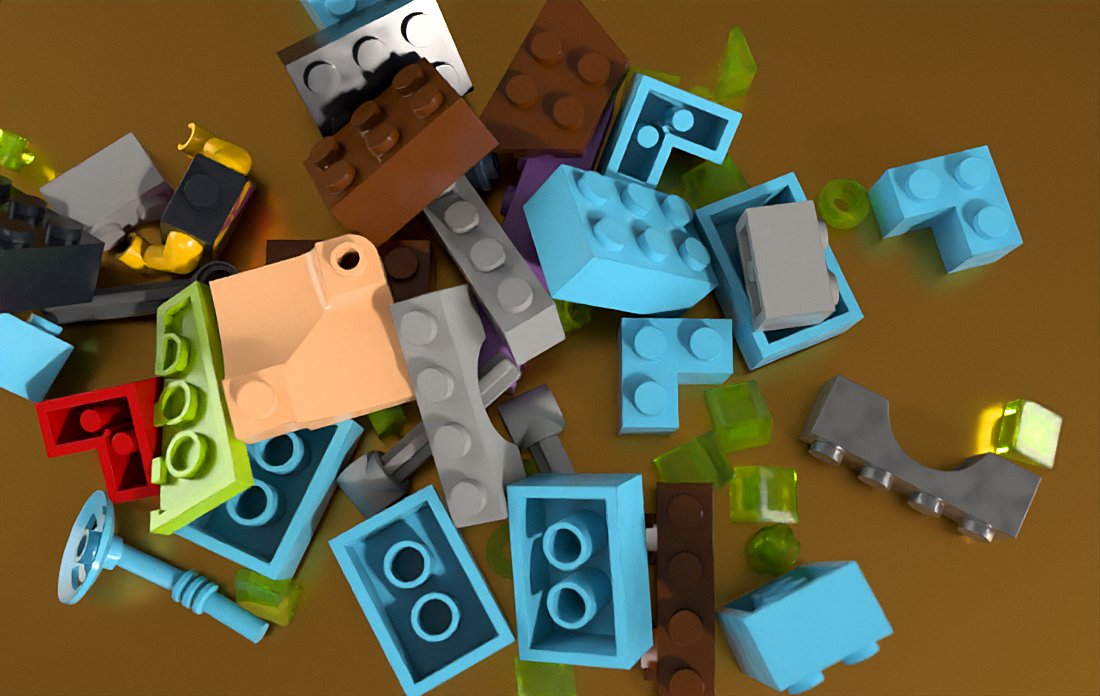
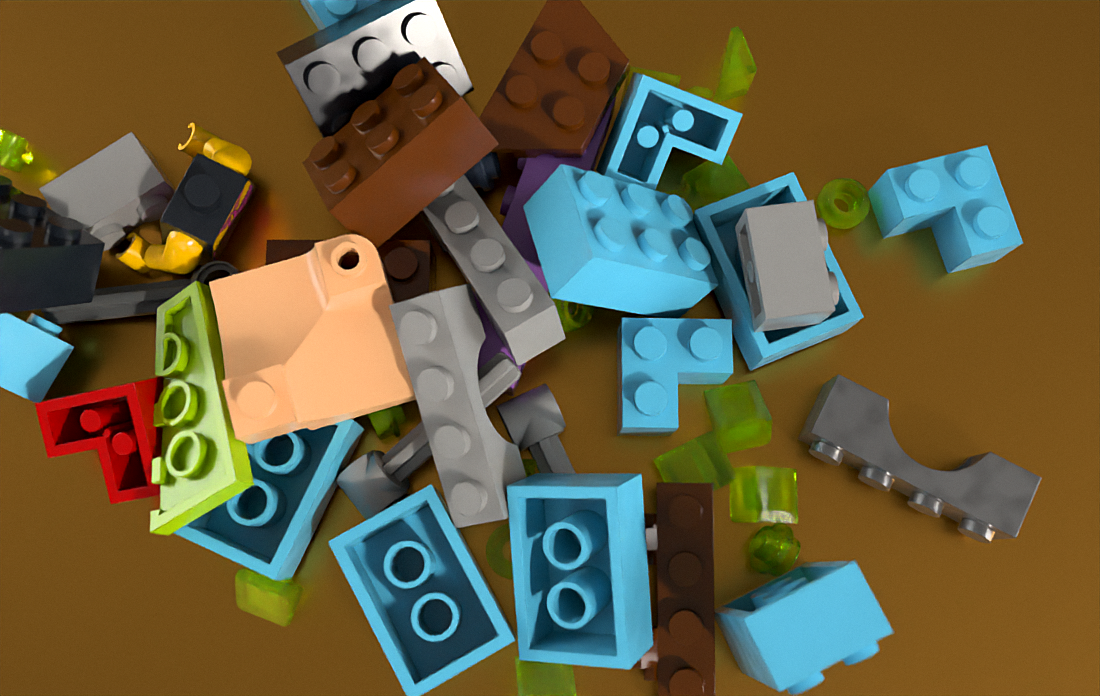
(95, 549): medium azure dish -> none
(1029, 433): clear neon green slope -> none

